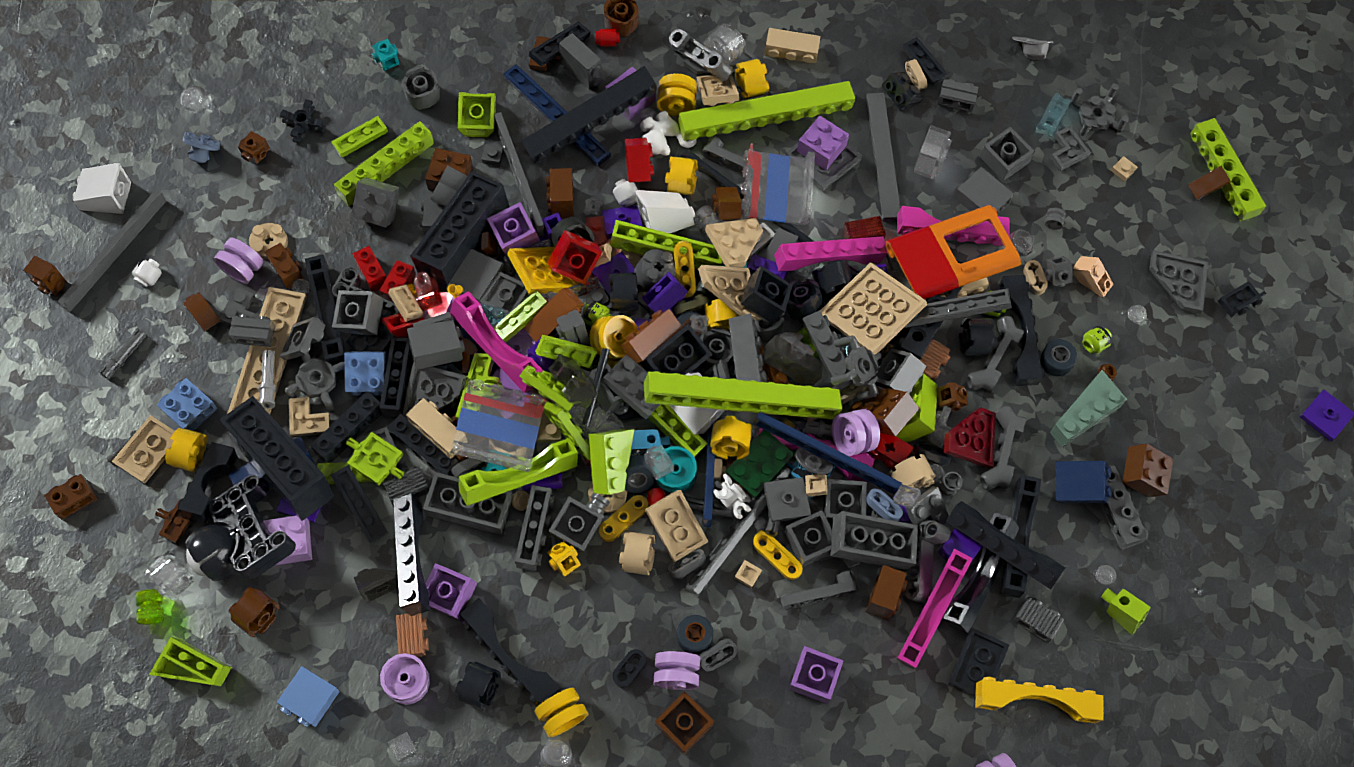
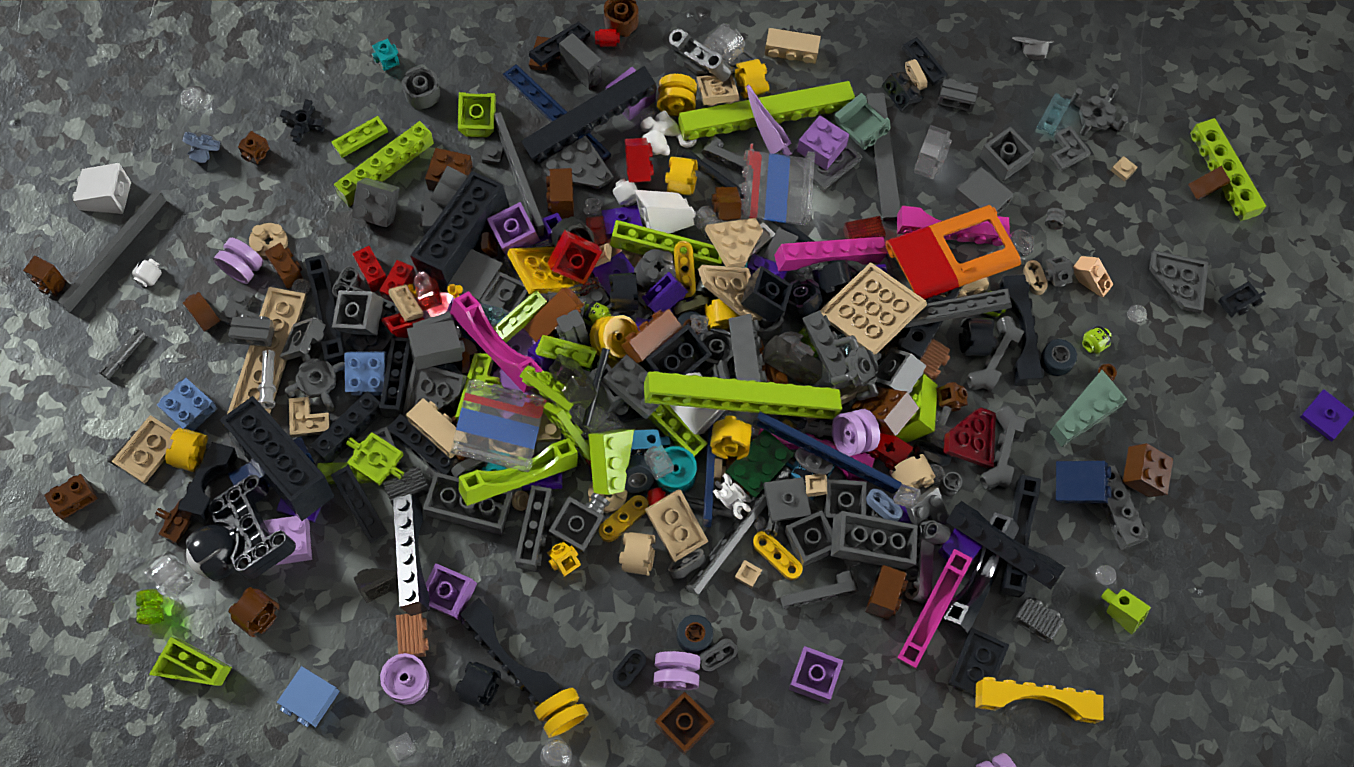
(585, 164): none -> dark grey plate
(771, 131): none -> lavender piece
(862, 122): none -> sand green panel

